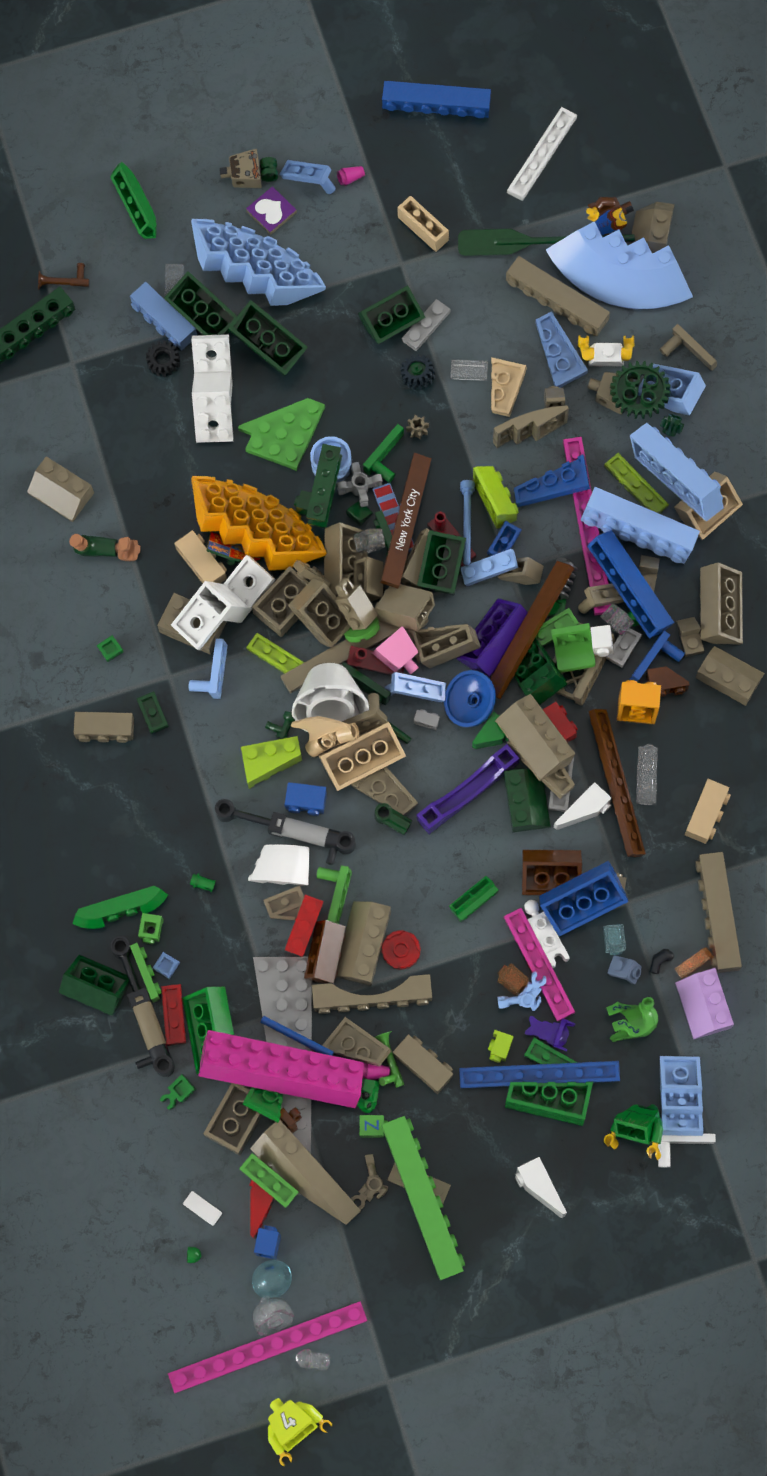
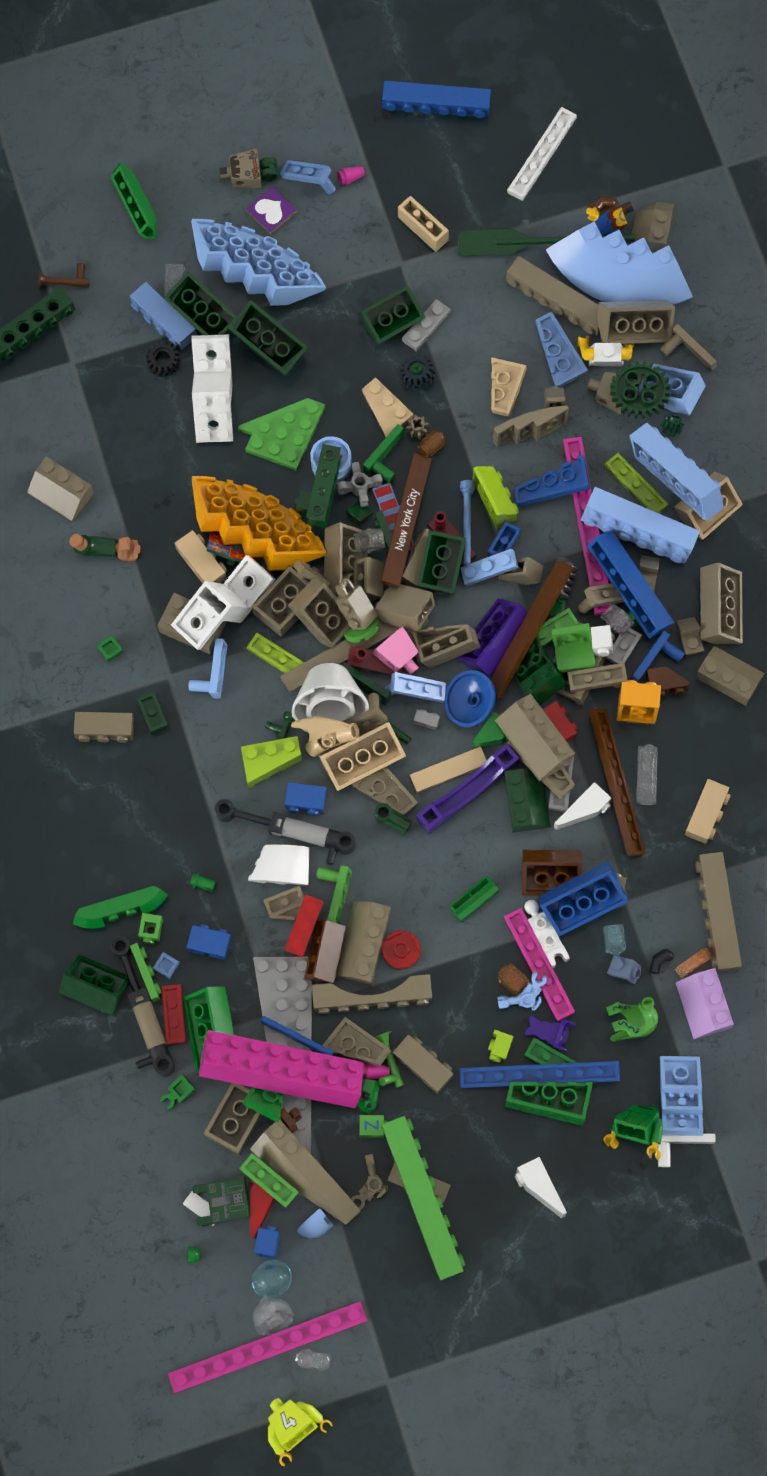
(204, 940): none -> blue piece
(226, 1201): none -> dark green flag
(315, 1225): none -> light blue brick
(385, 406): none -> tan wing
(432, 443): none -> clear orange brick
(448, 770): none -> tan tile
(469, 370): clear tile -> none
(597, 677): none -> dark tan piece
(635, 321): none -> dark tan slope

